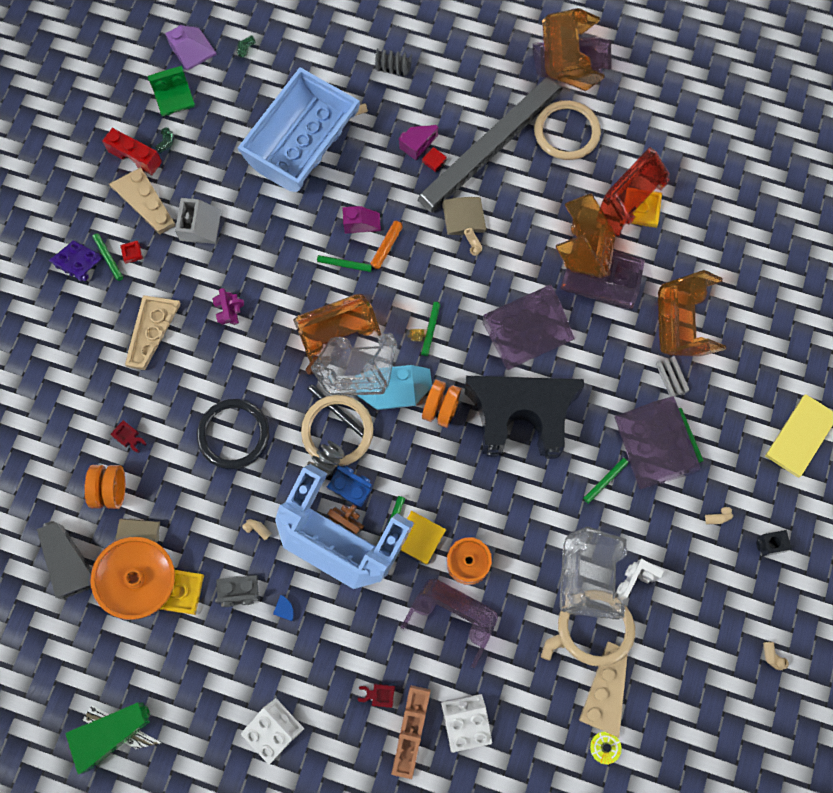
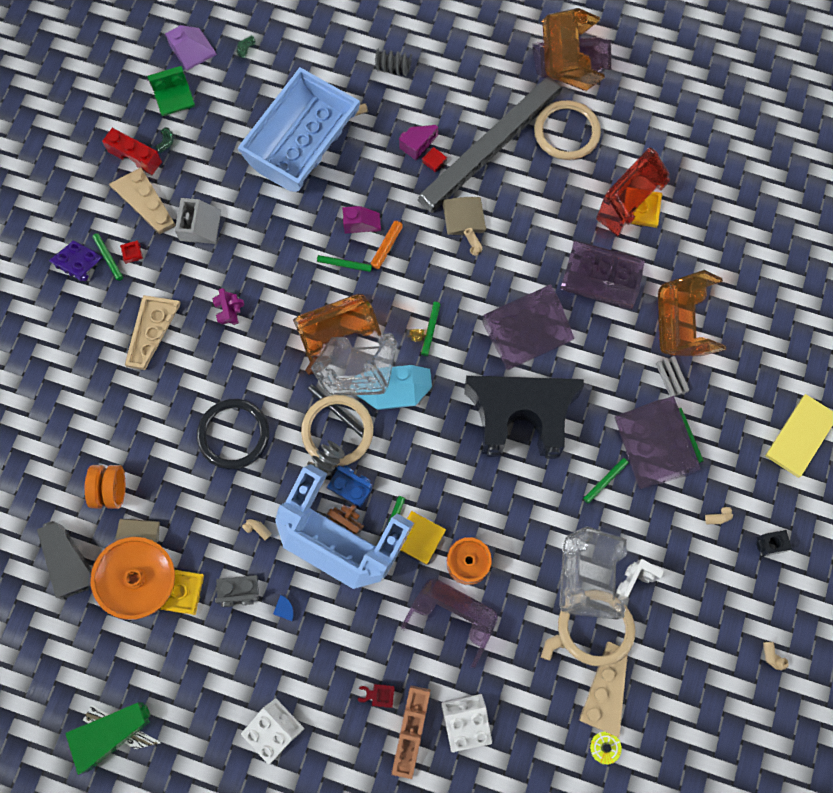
(127, 435): dark red plate -> none
(441, 403): orange wheel -> none
(595, 240): clear orange windscreen -> none

